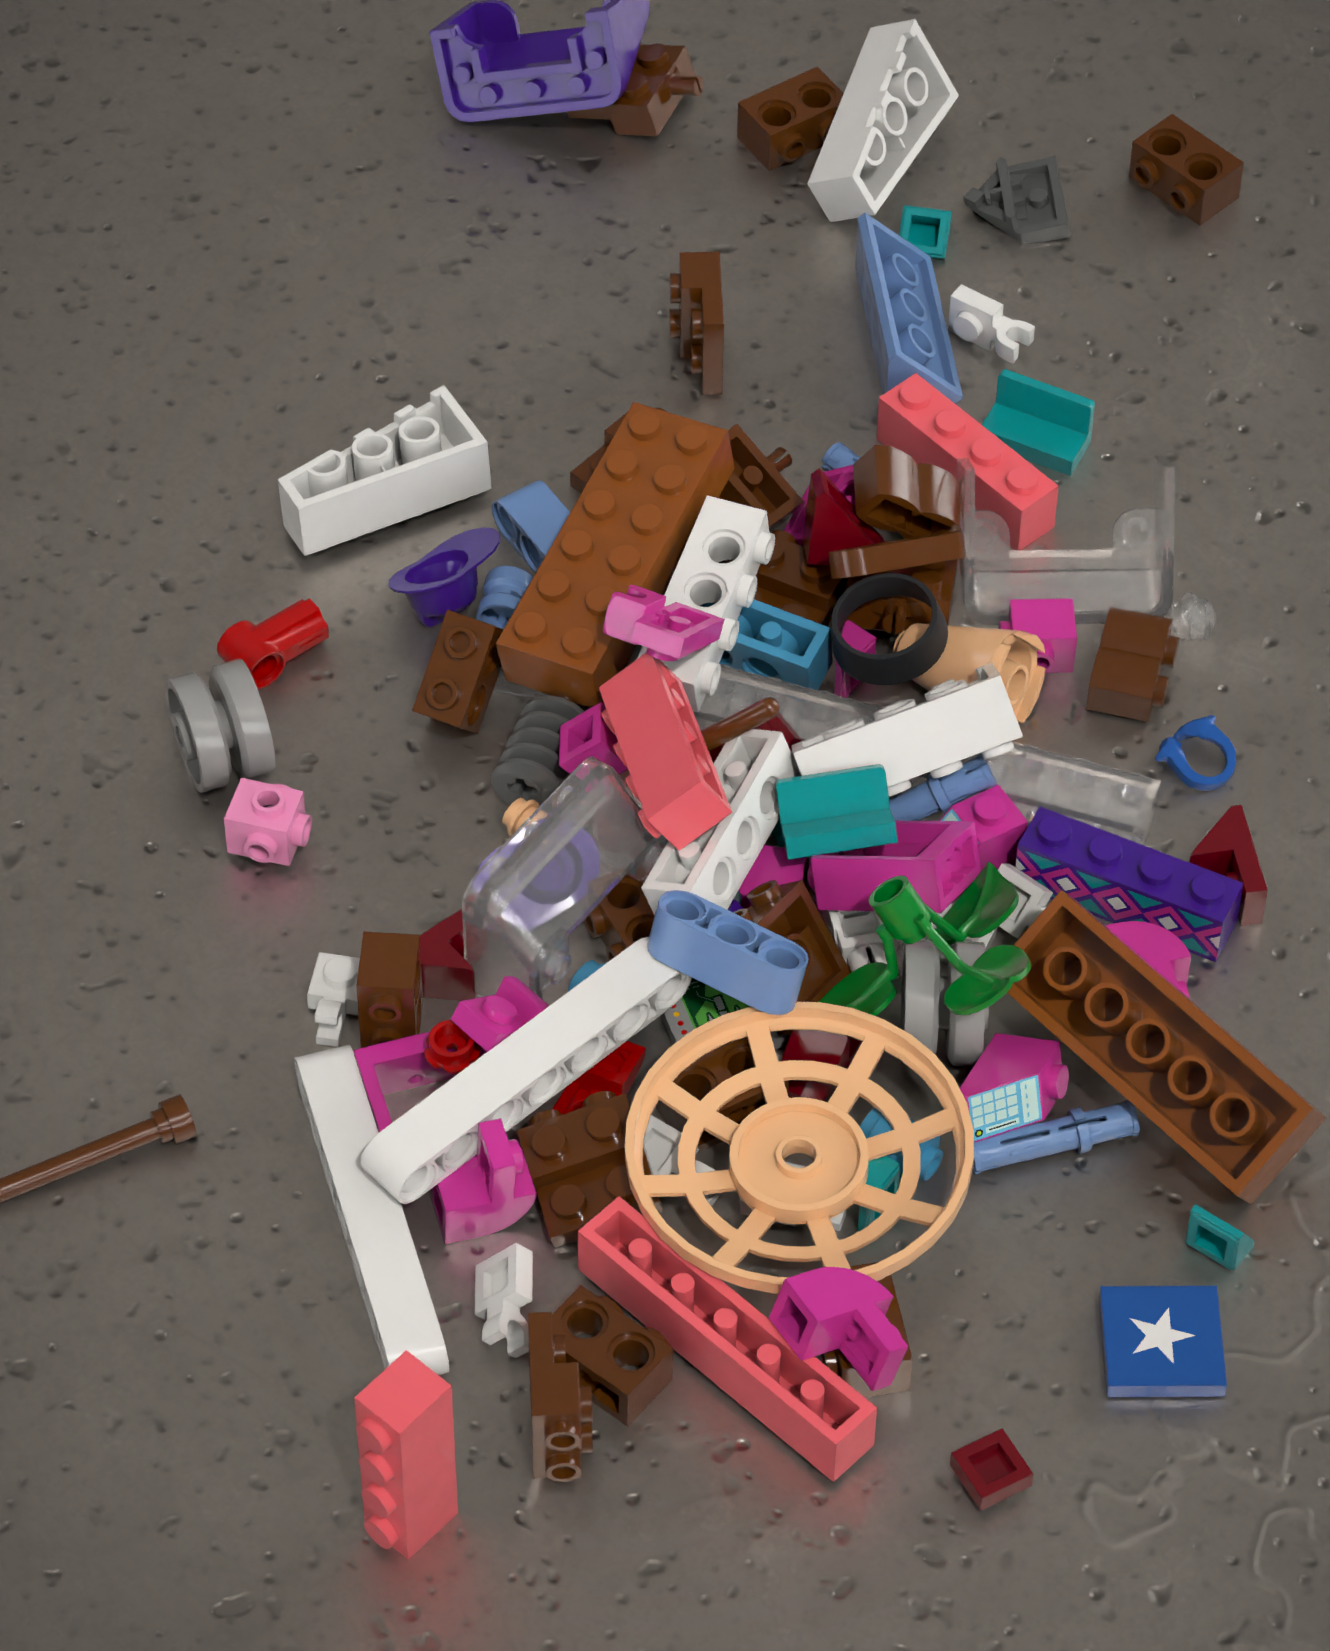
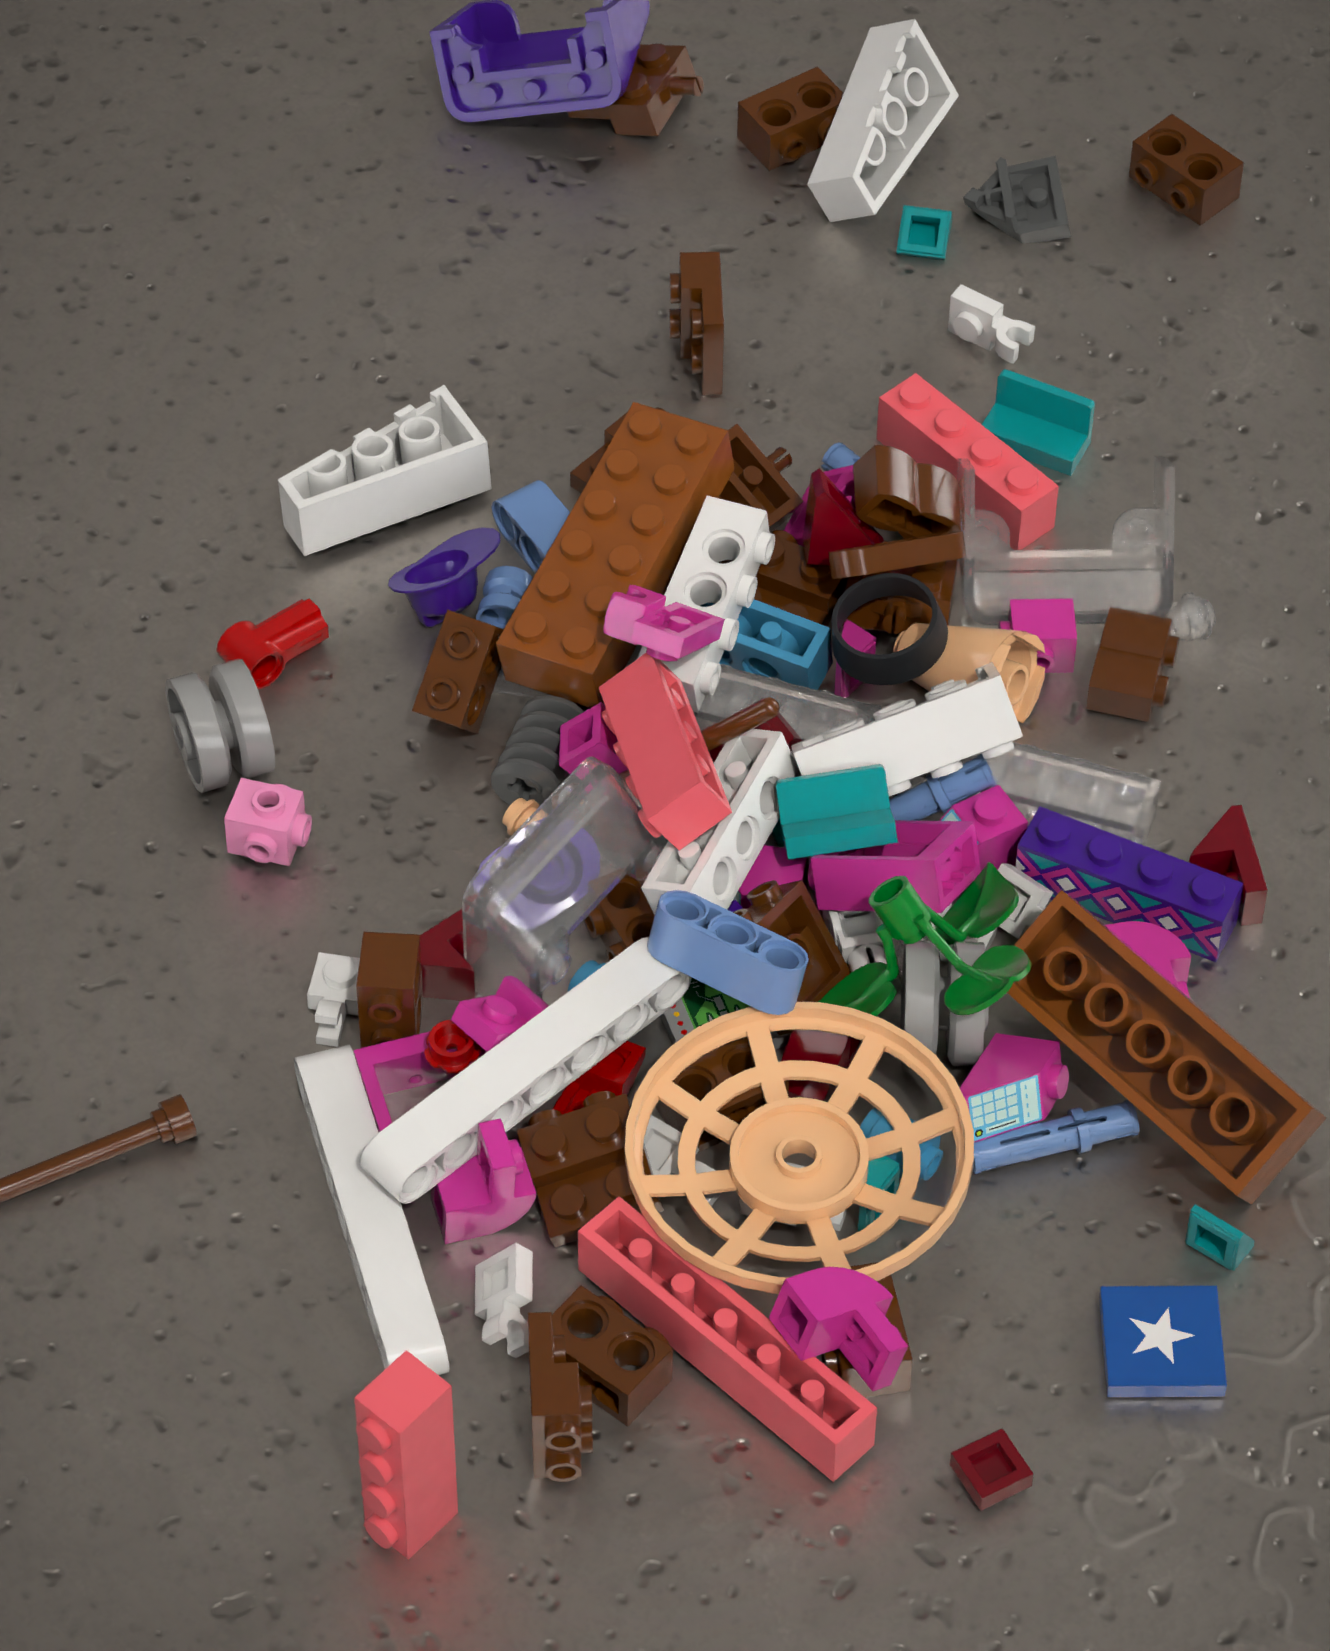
(903, 310): medium blue slope -> none
(1173, 755): blue piece -> none

